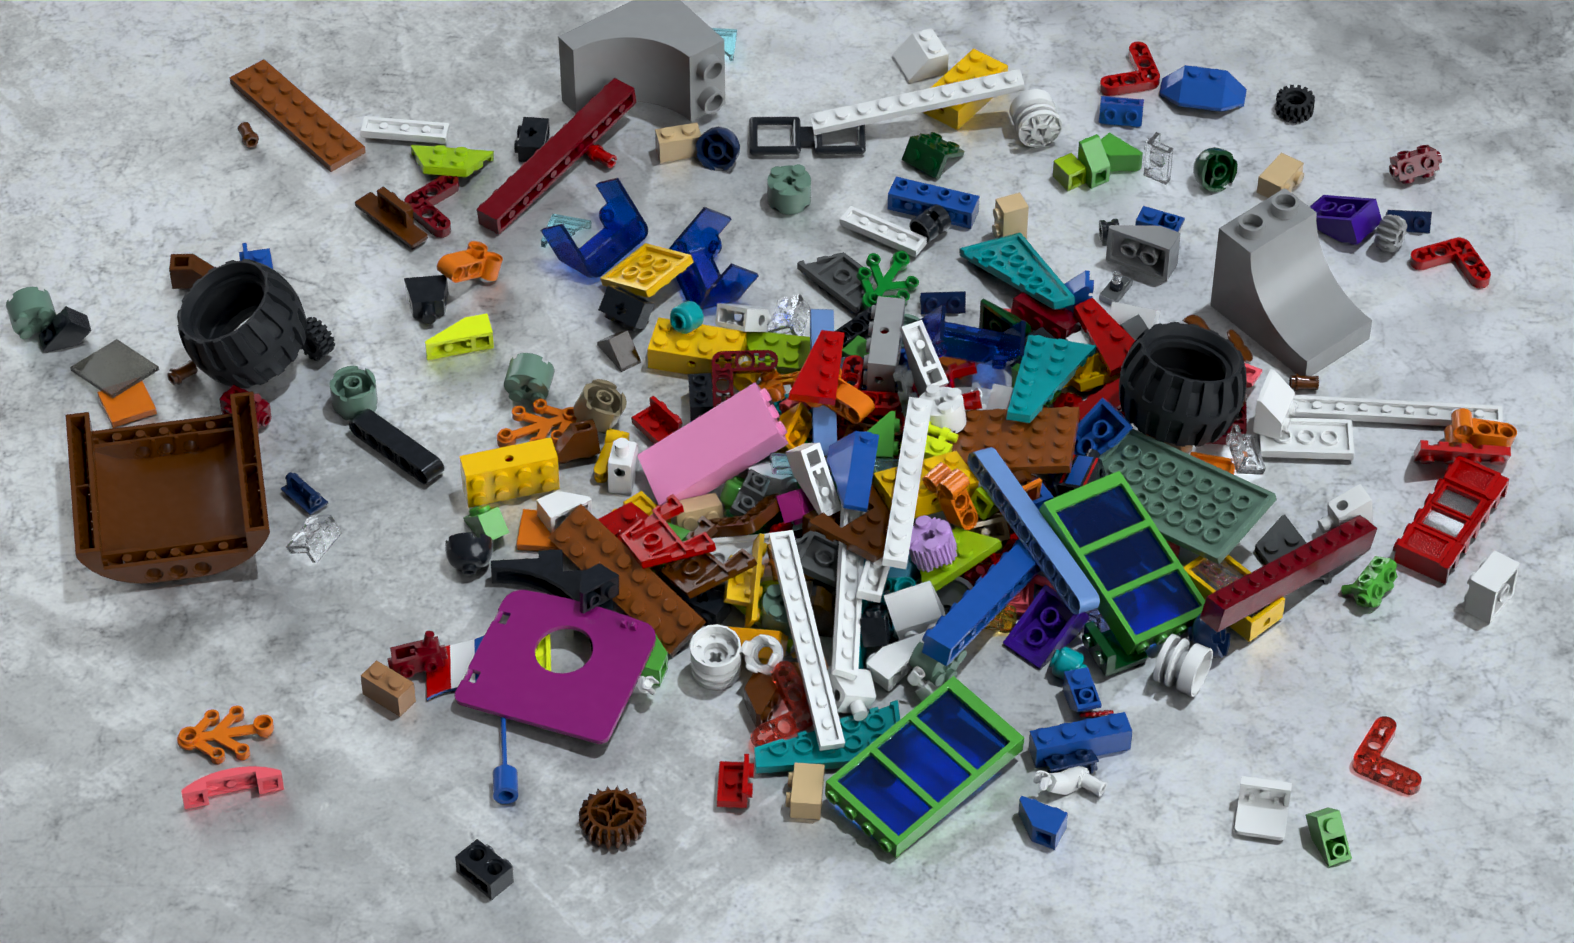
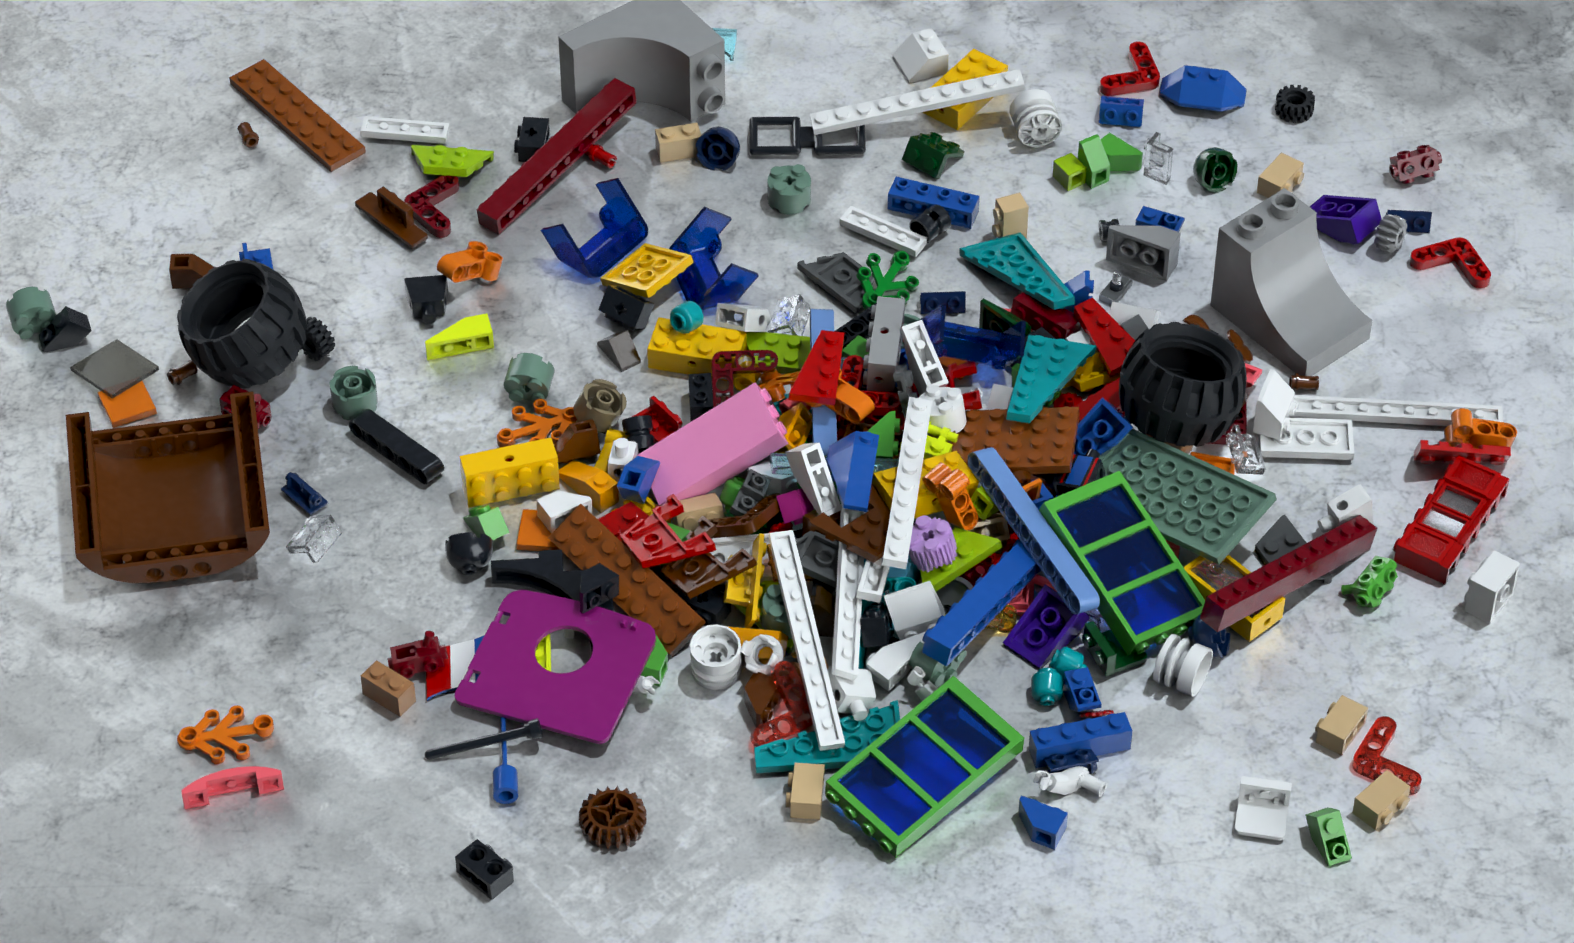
(531, 730): none -> black piece
(572, 225): clear light blue tile -> none
(592, 483): none -> light orange slope
(637, 479): none -> blue slope
(638, 431): none -> black wheel
(734, 783): red bracket -> none
(1047, 686): none -> teal head
(1341, 724): none -> tan brick
(1381, 800): none -> tan brick

